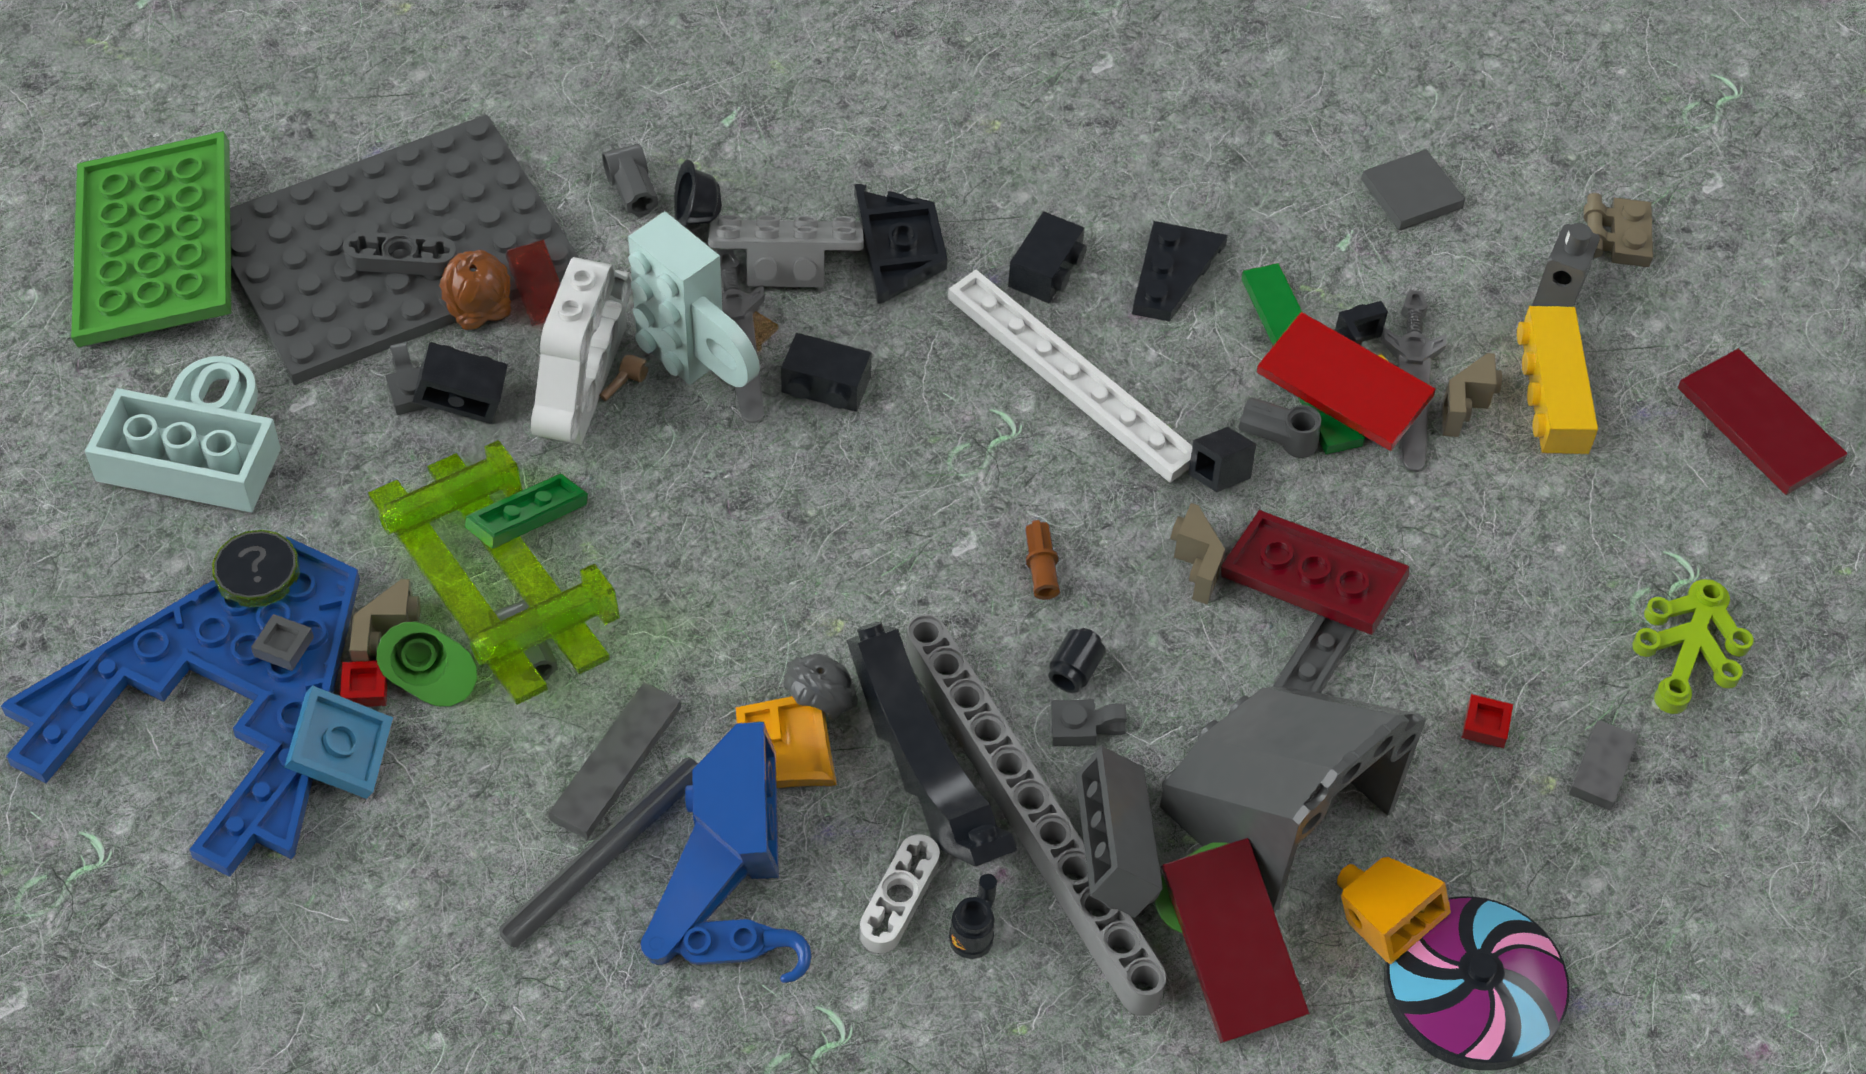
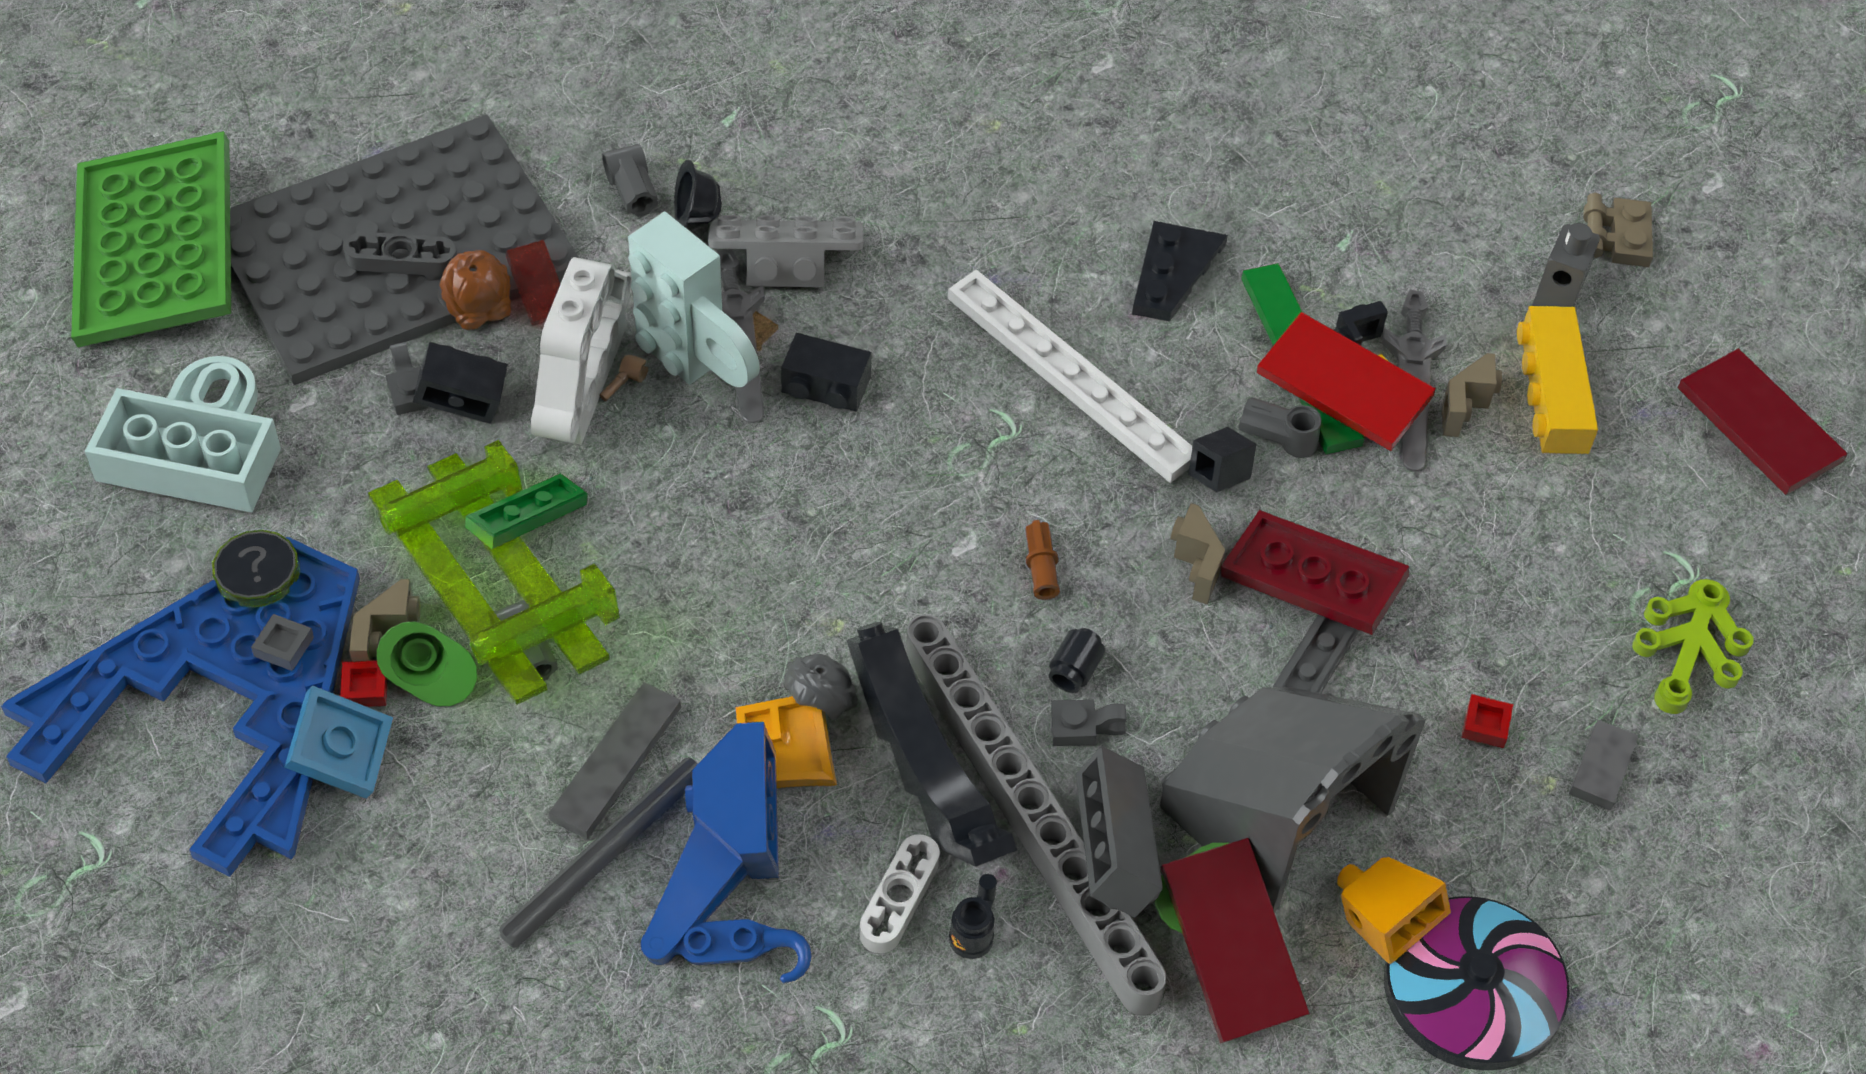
(900, 240): black wing -> none
(1047, 257): black brick -> none
(1412, 189): dark grey tile -> none

